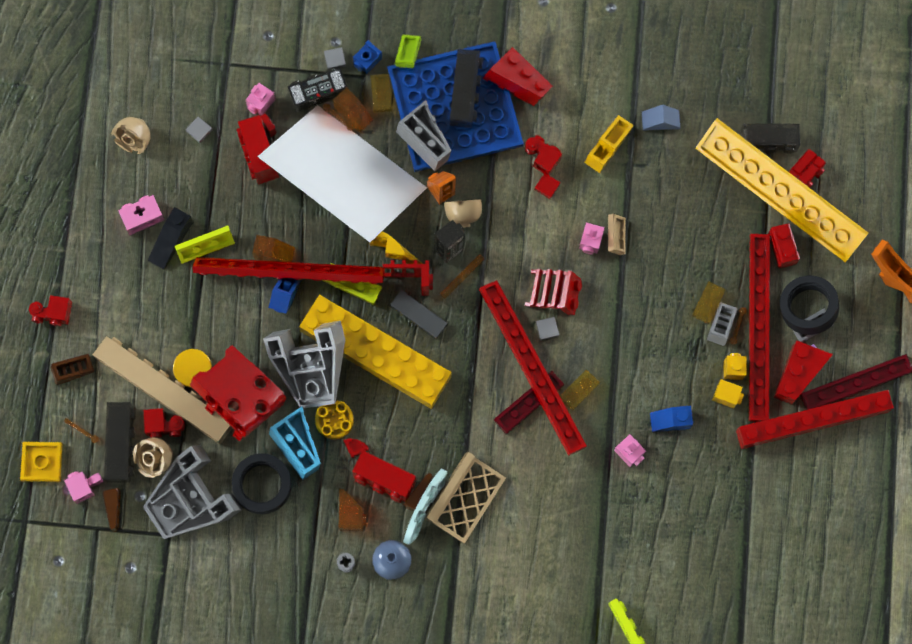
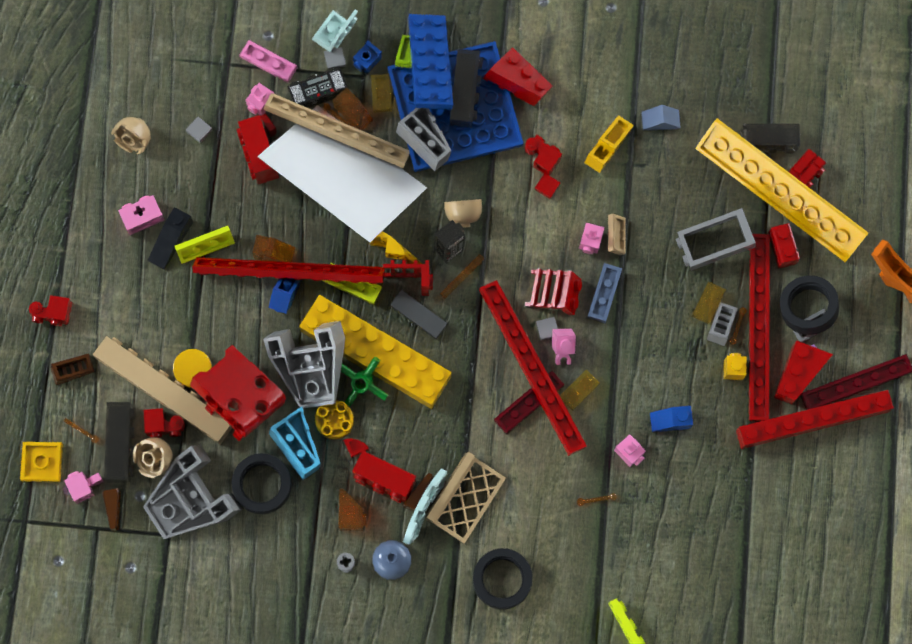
(268, 61): none -> bright pink tile
(334, 30): none -> light aqua bracket
(336, 130): none -> tan plate
(367, 376): none -> green bar
(430, 61): none -> blue plate
(442, 186): orange slope -> none
(519, 561): none -> black tyre
(563, 344): none -> bright pink brick
(580, 502): none -> clear orange hinge
(604, 293): none -> sand blue plate
(728, 394): yellow brick -> none
(748, 244): none -> light grey window

